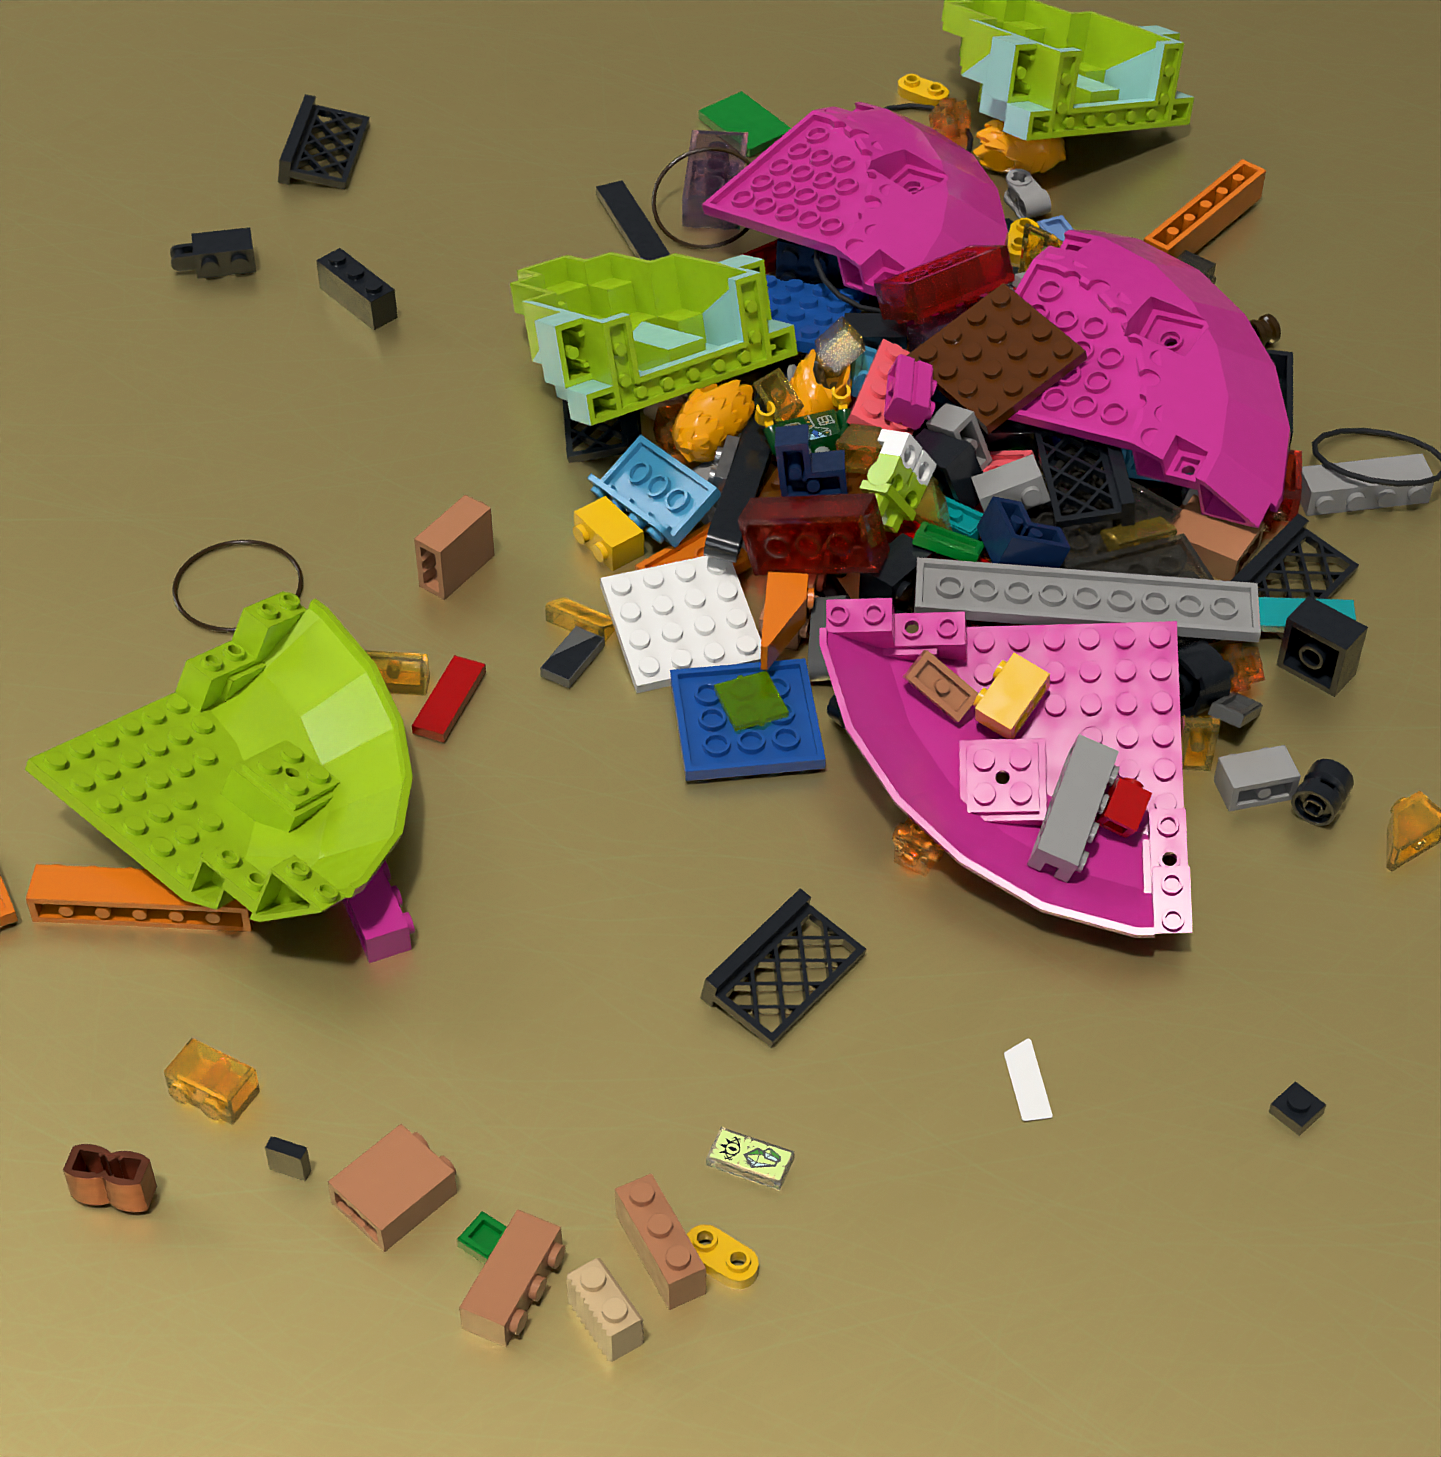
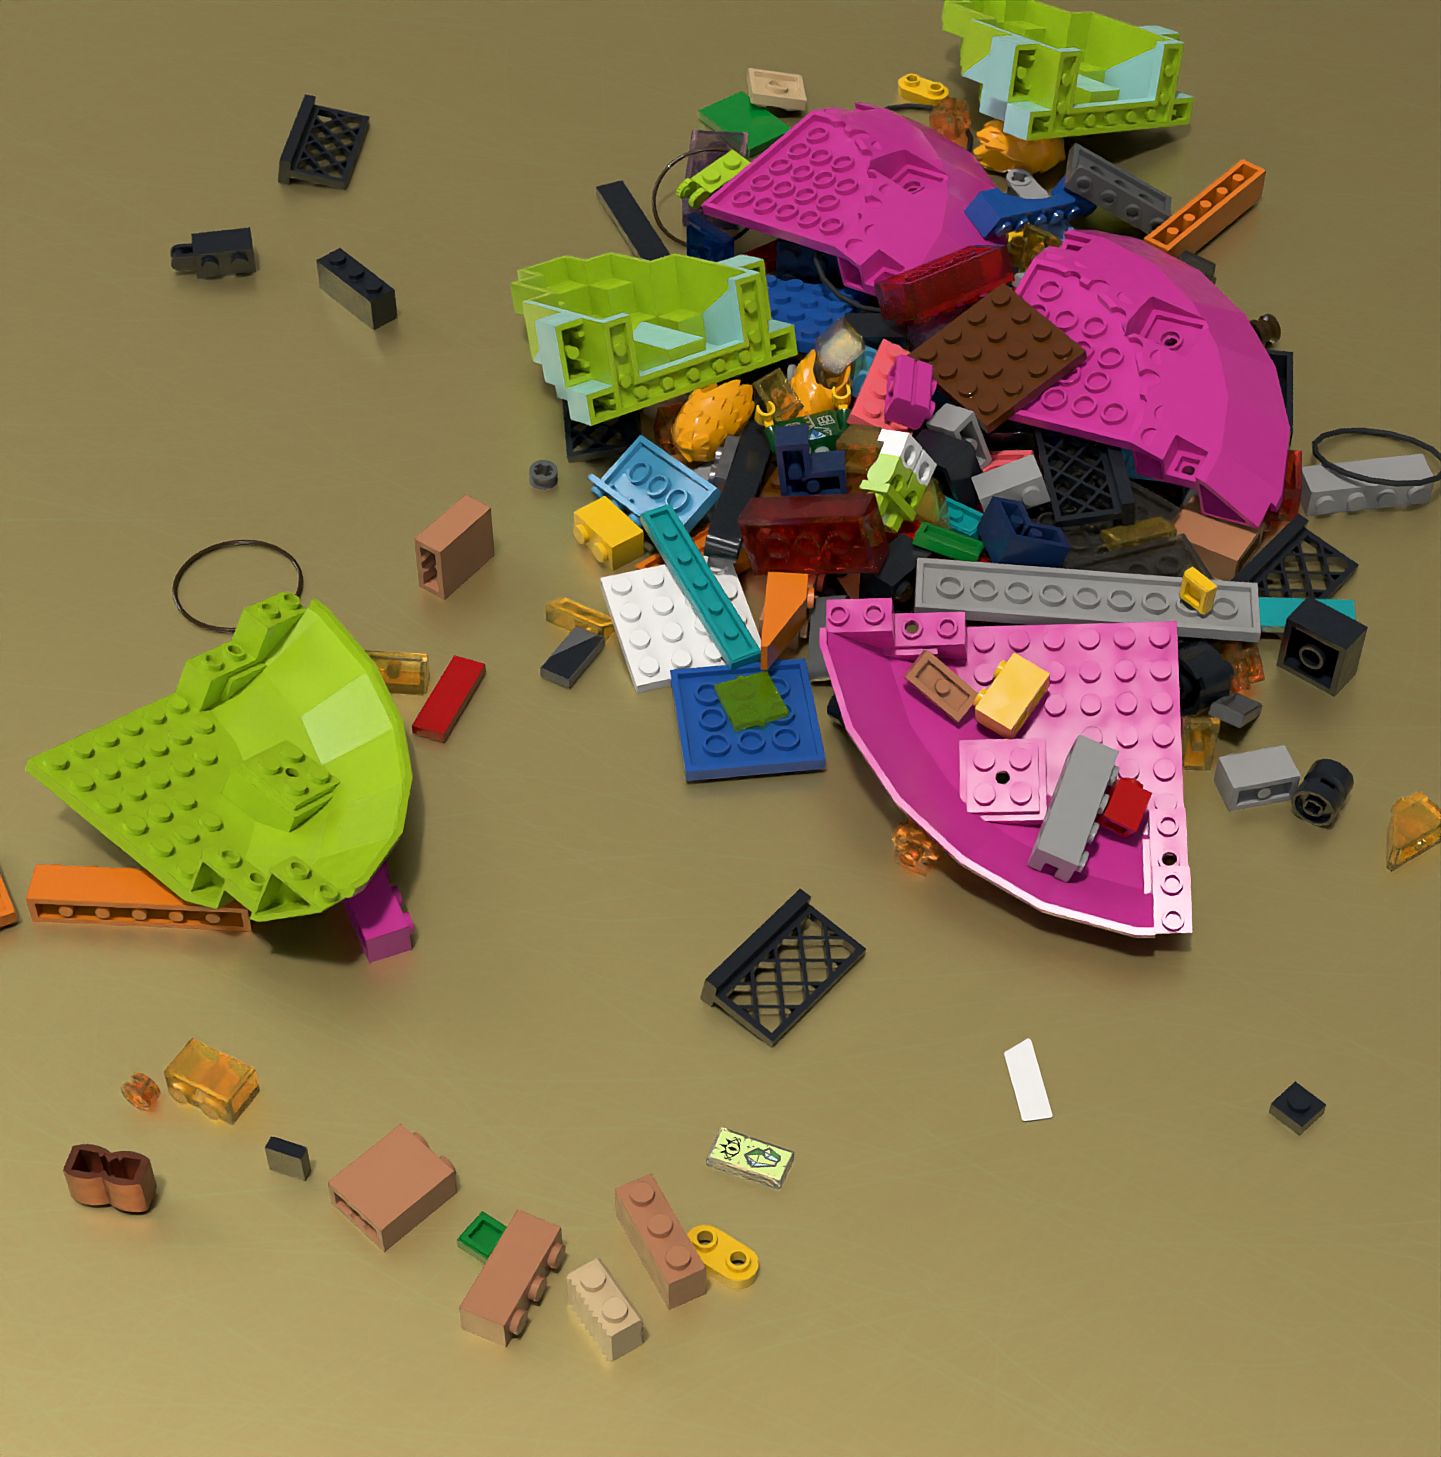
(140, 1091): none -> clear orange bush
(539, 470): none -> dark grey bush
(700, 586): none -> teal tile
(707, 240): none -> clear blue tile
(711, 178): none -> lime hinge
(776, 89): none -> tan plate
(1000, 213): none -> blue arch
(1116, 190): none -> dark grey bracket
(1198, 590): none -> yellow tile

